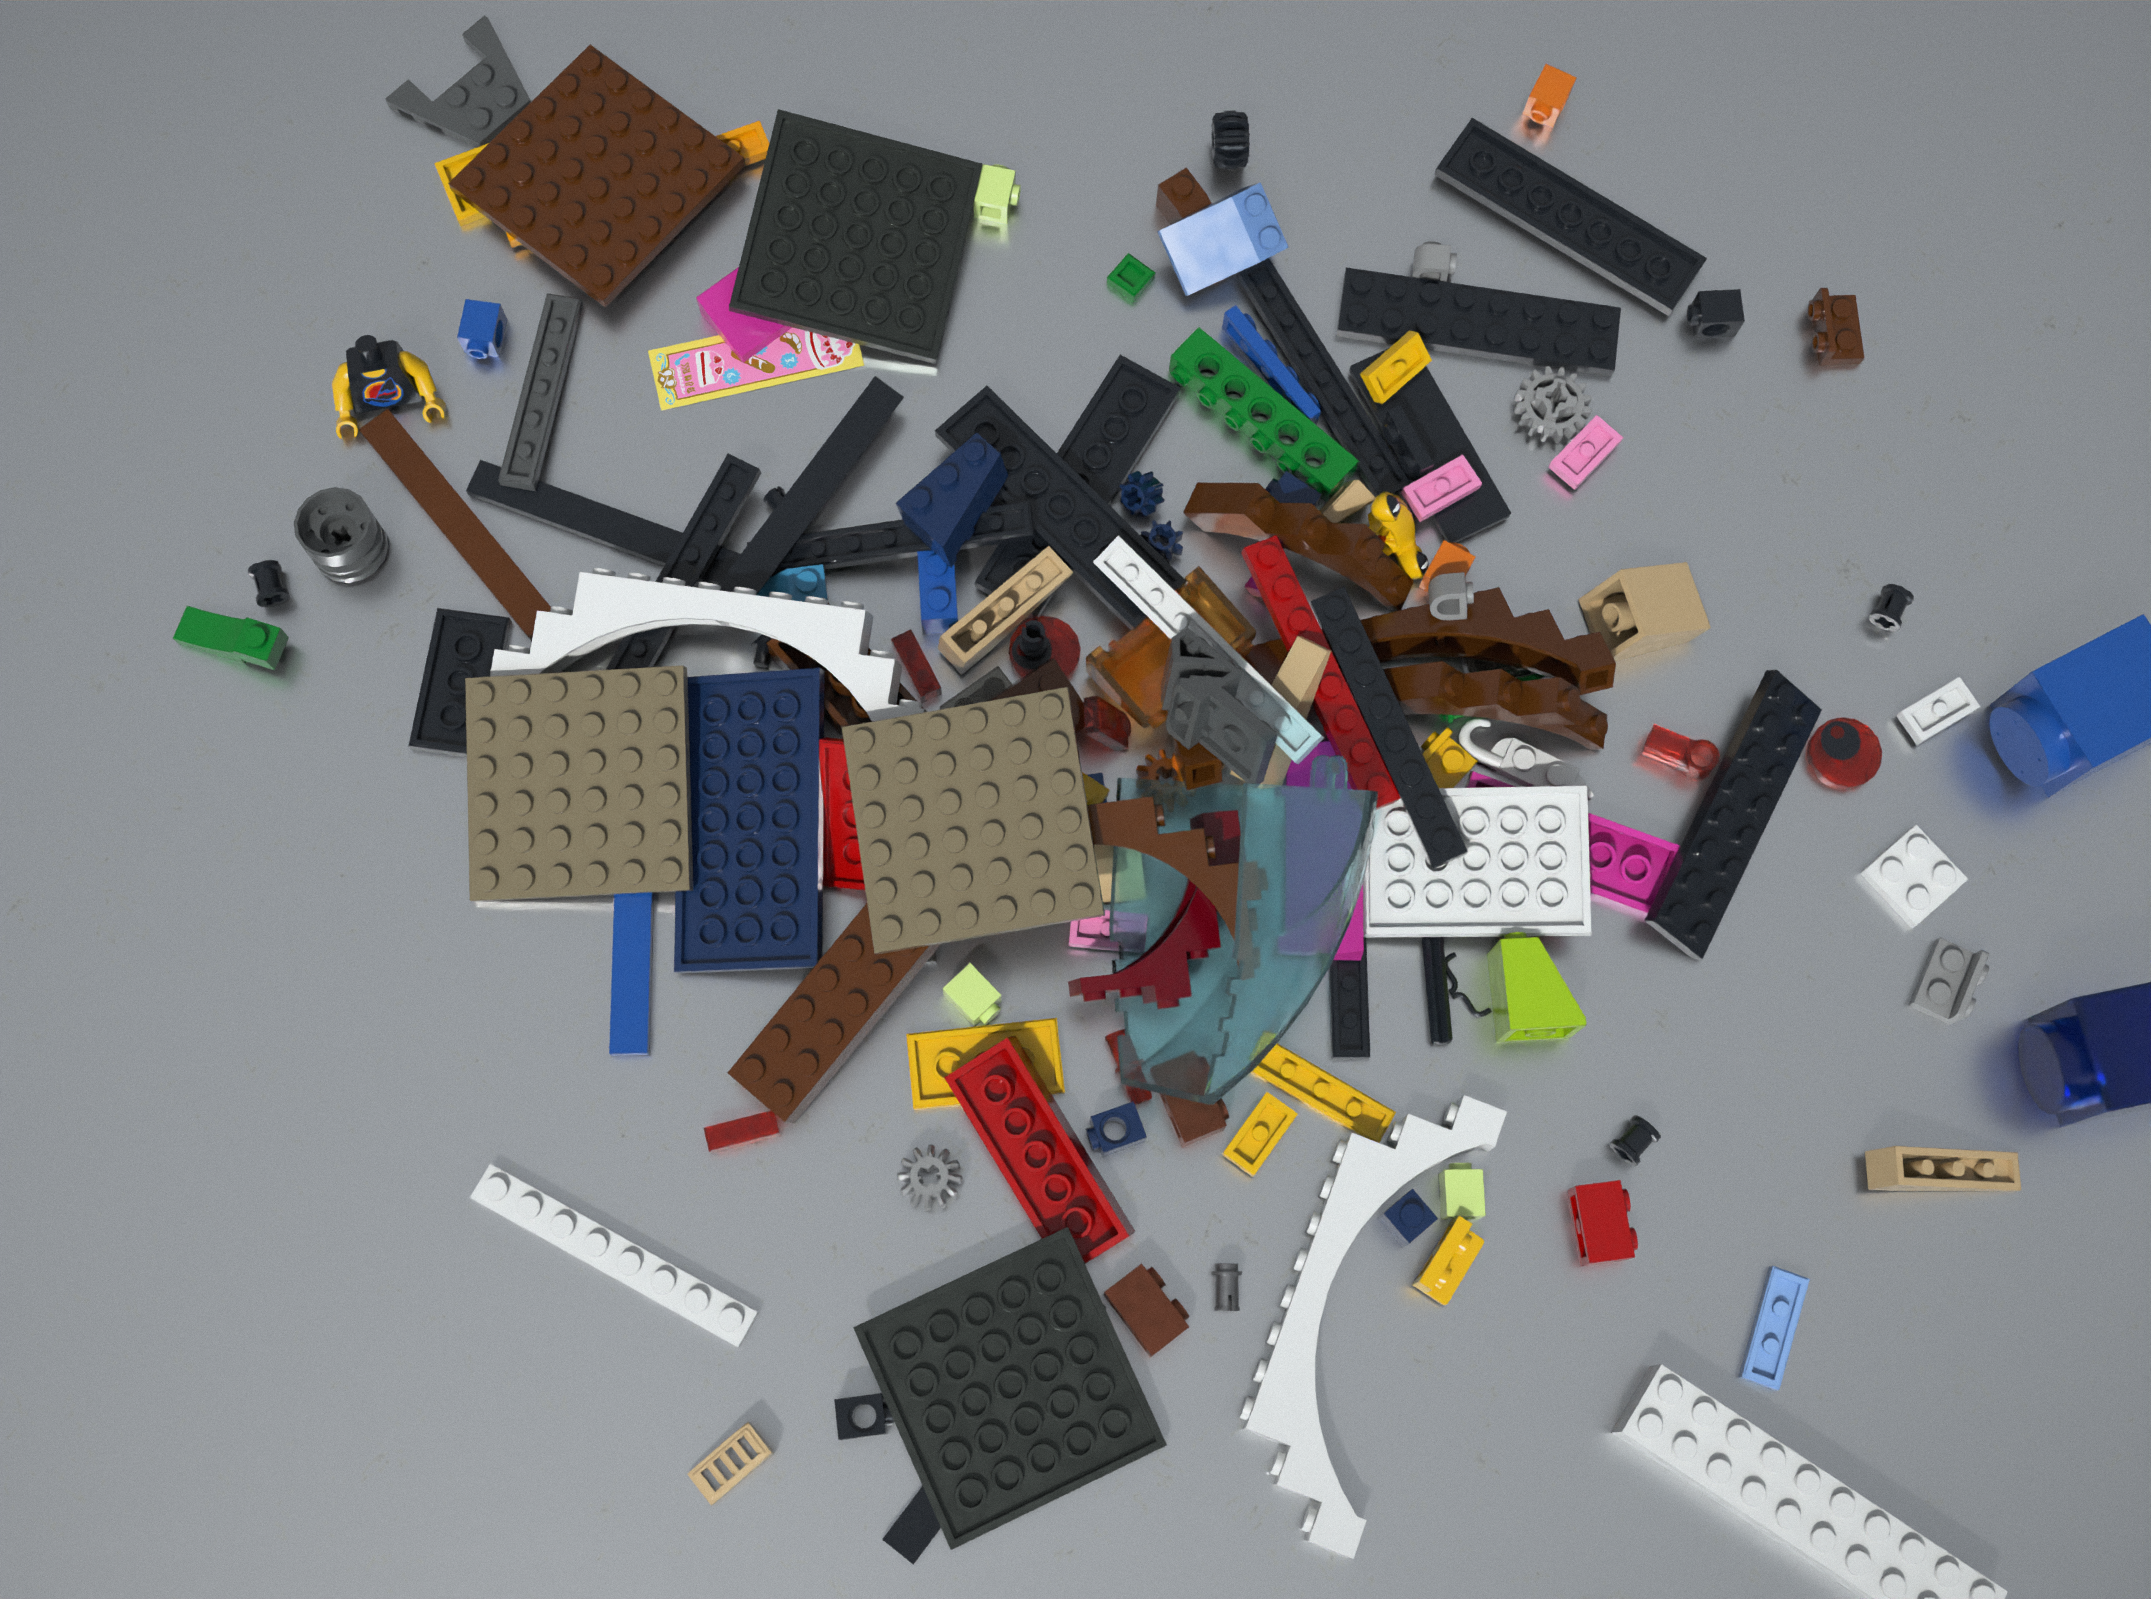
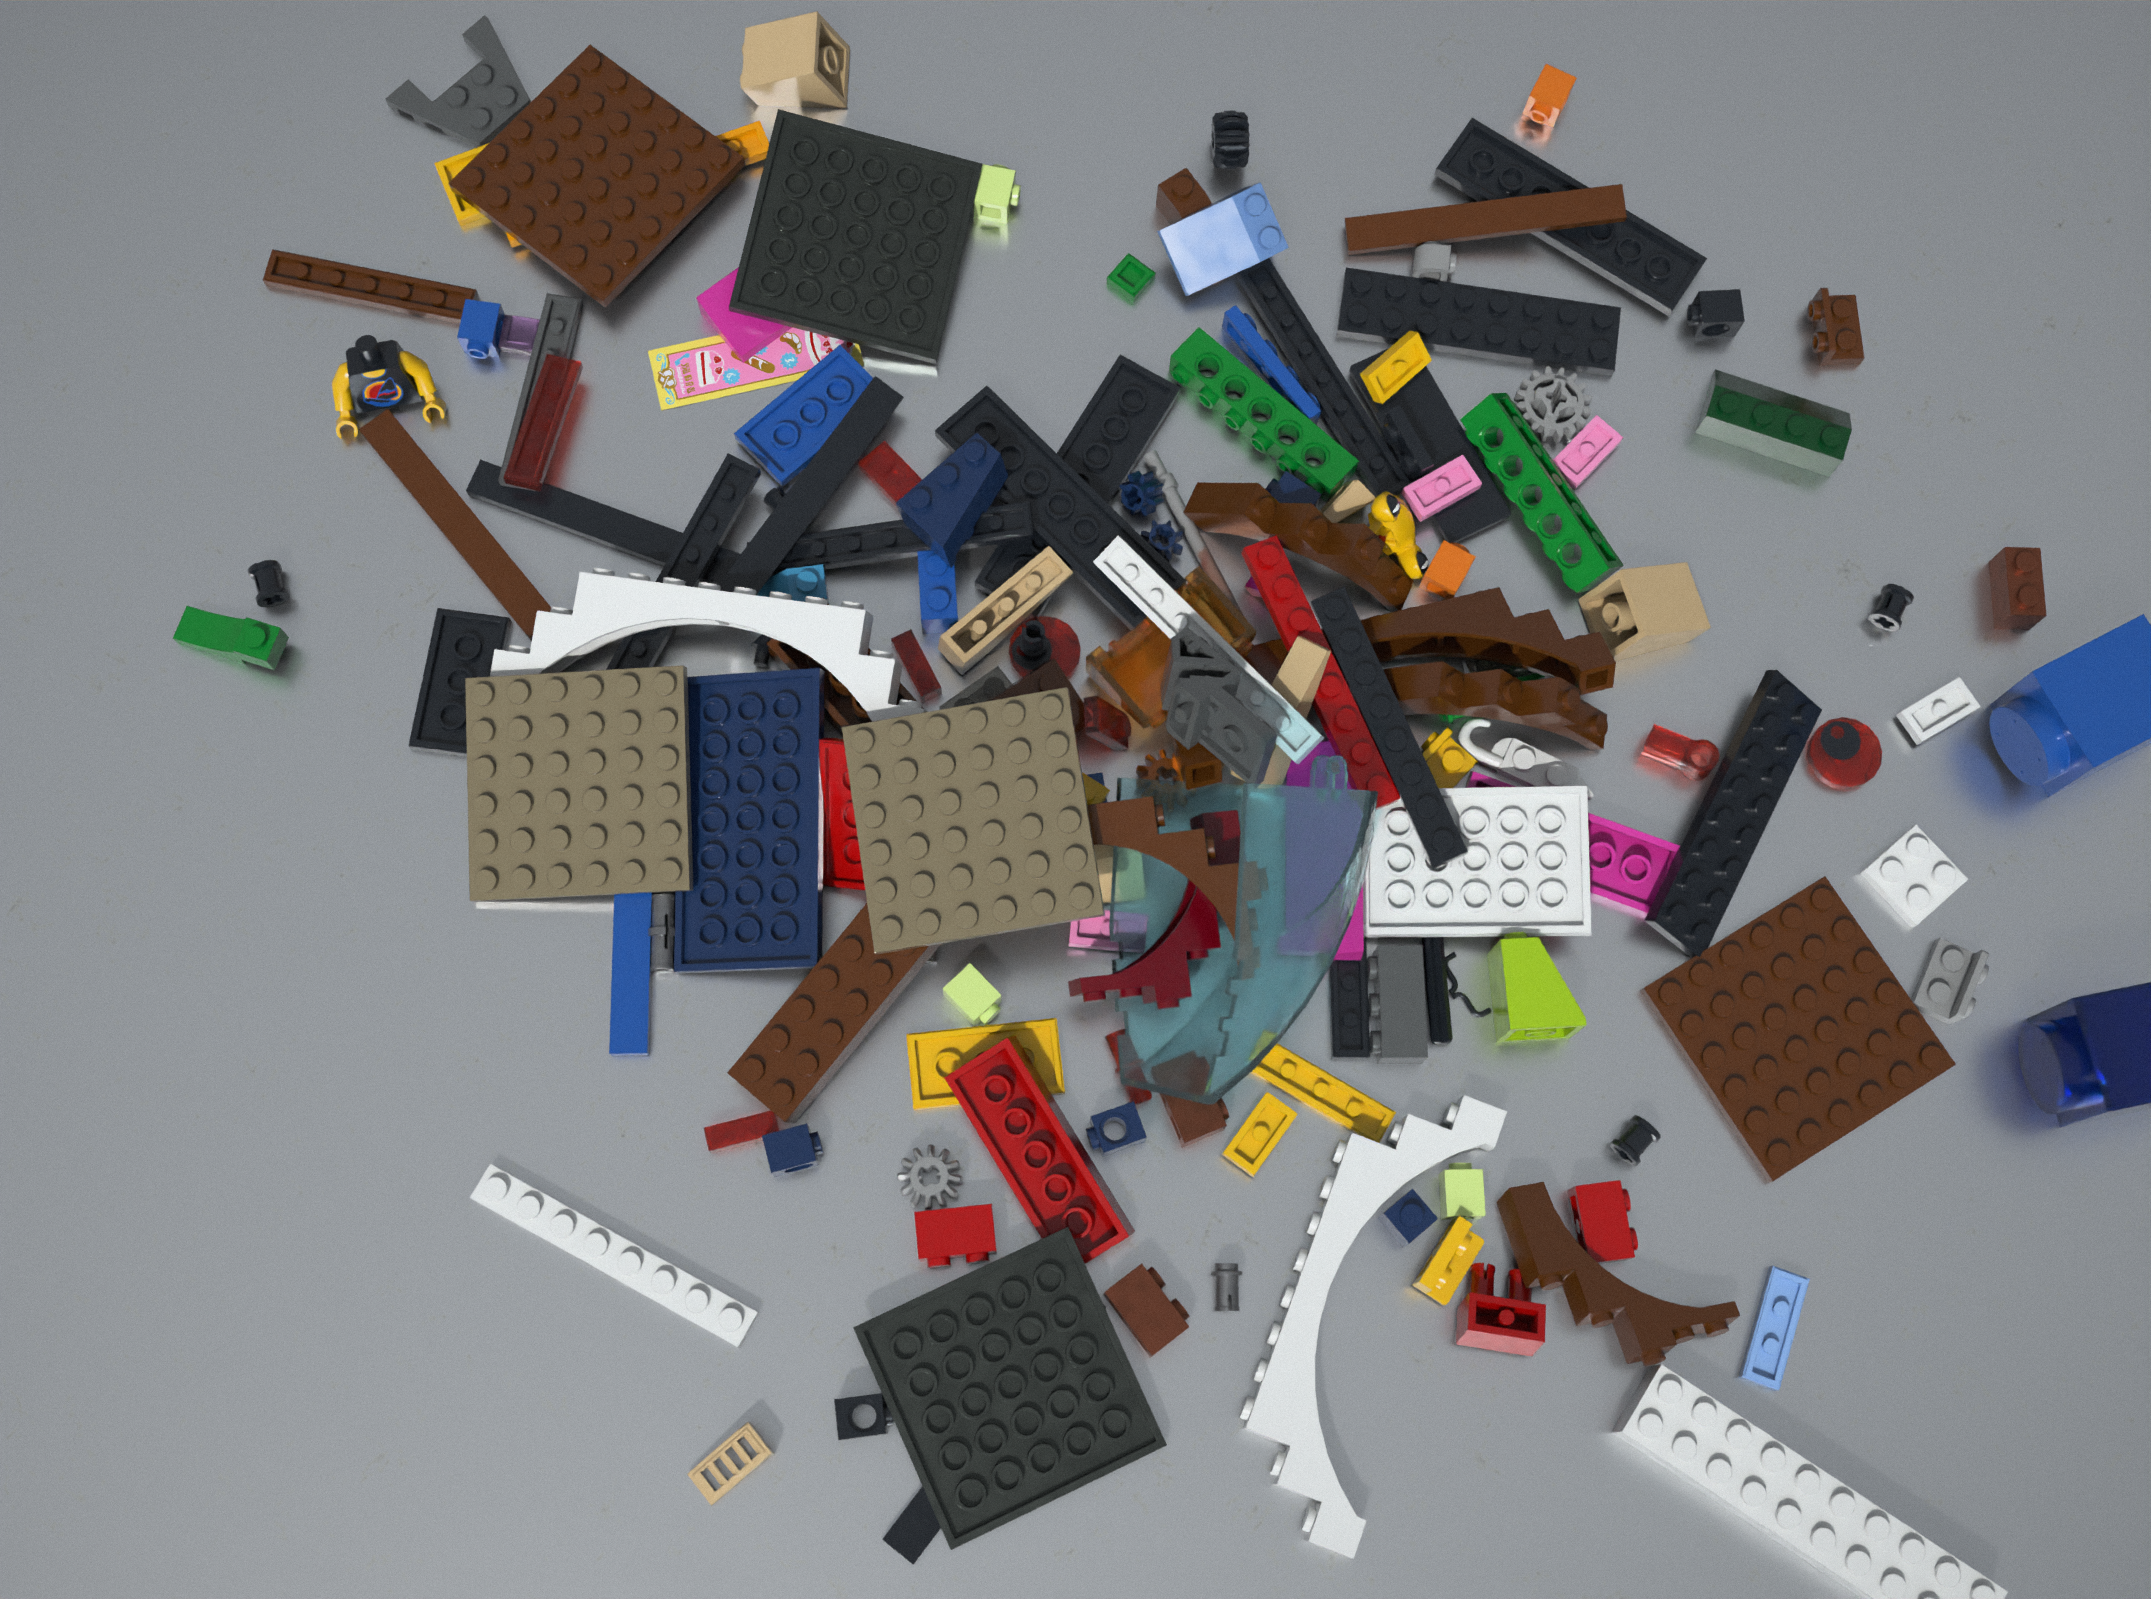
(341, 535): dark grey wheel -> none
(367, 286): none -> reddish brown tile
(518, 335): none -> clear purple tile
(543, 422): none -> clear red tile
(662, 932): none -> flat silver pin
(792, 1149): none -> dark blue brick
(795, 63): none -> tan slope
(804, 416): none -> blue plate
(889, 472): none -> clear red plate
(955, 1234): none -> red brick
(1188, 526): none -> light grey bar
(1398, 1004): none -> dark grey brick
(1450, 596): light grey plate -> none
(1485, 219): none -> reddish brown tile
(1499, 1322): none -> red brick
(1553, 1258): none -> reddish brown arch
(1558, 498): none -> green brick
(1774, 423): none -> dark green slope
(1797, 1029): none -> reddish brown plate
(1941, 1169): tan slope -> none
(2017, 588): none -> copper brick

